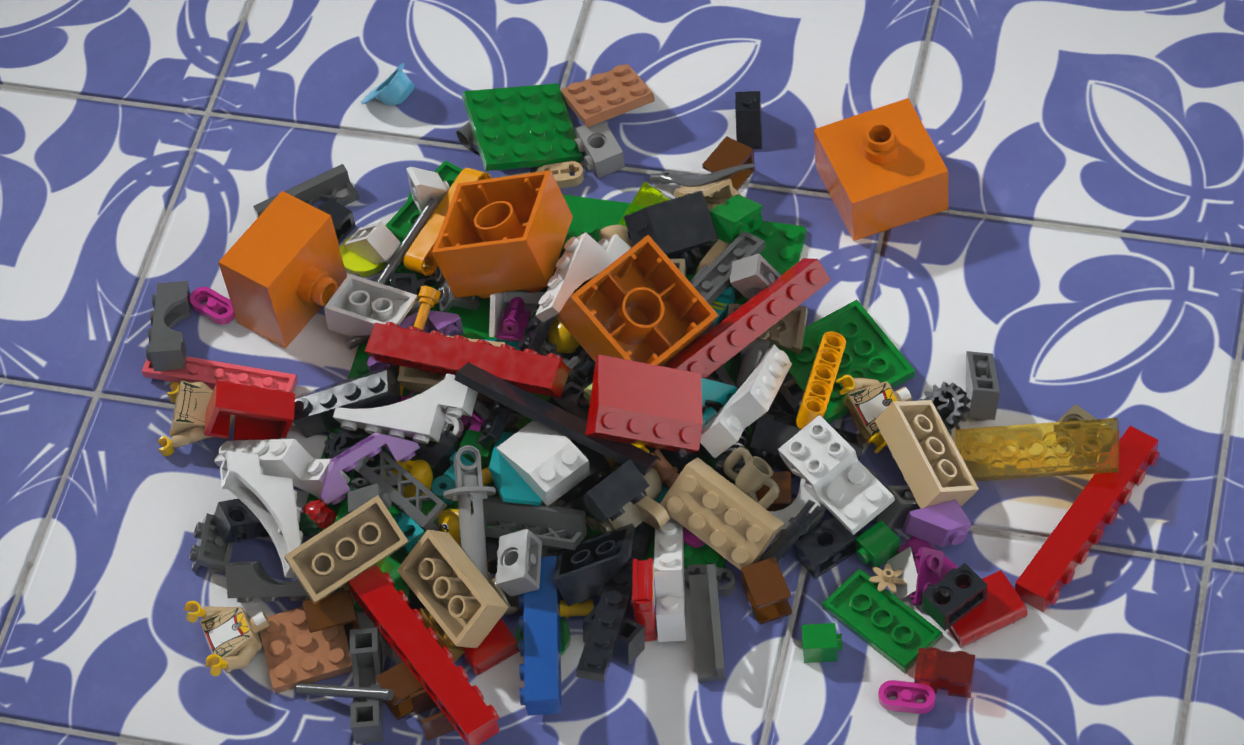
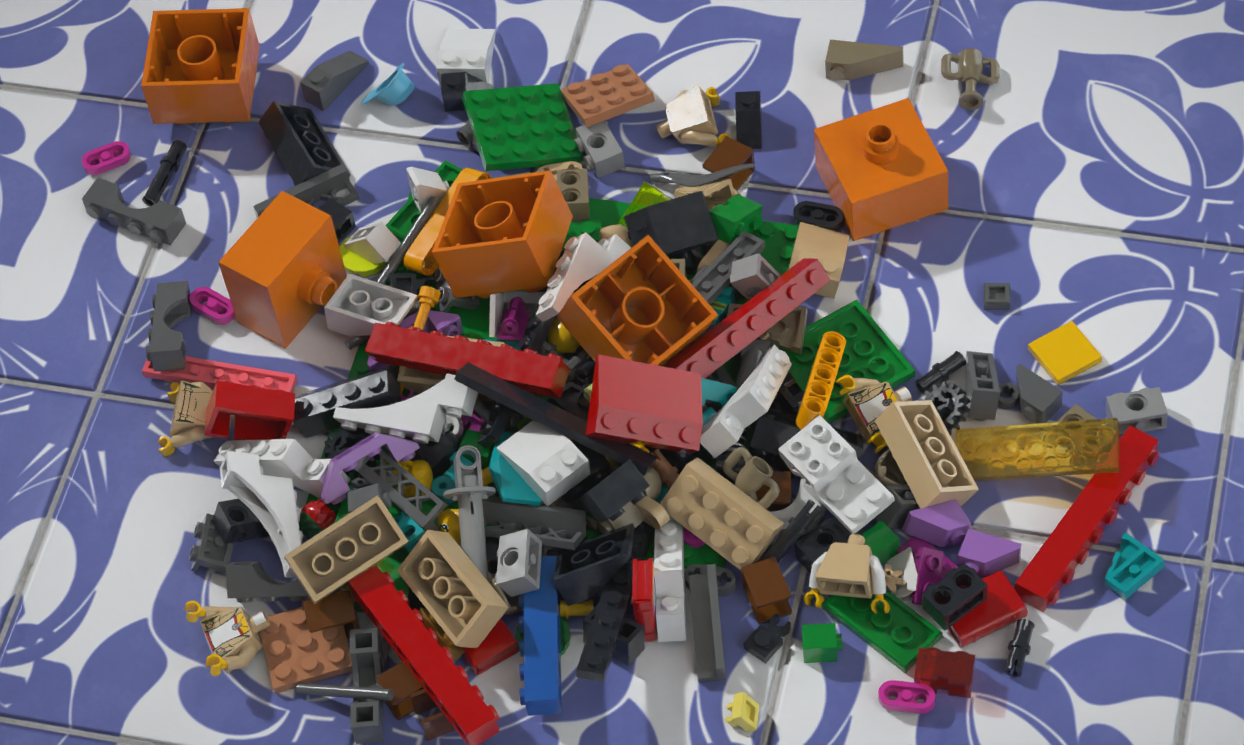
(106, 158): none -> dark pink plate
(159, 222): none -> dark grey arch
(168, 166): none -> black pin
(201, 66): none -> orange brick
(299, 141): none -> black slope
(331, 78): none -> dark grey slope
(453, 86): none -> black slope
(466, 52): none -> white slope
(575, 191): none -> dark tan brick
(692, 118): none -> tan torso
(744, 712): none -> light yellow tile
(766, 641): none -> black plate
(819, 215): none -> black plate
(827, 247): none -> tan slope
(848, 571): none -> tan torso
(855, 59): none -> dark tan slope
(888, 472): none -> dark tan hair
(940, 372): none -> black pin
(970, 72): none -> dark tan piece
(988, 553): none -> medium lavender slope
(996, 296): none -> dark grey tile
(1012, 390): none -> dark grey bush
(1019, 647): none -> black pin
(1037, 397): none -> dark grey slope
(1064, 353): none -> yellow tile
(1132, 567): none -> teal wing
(1151, 407): none -> light grey brick

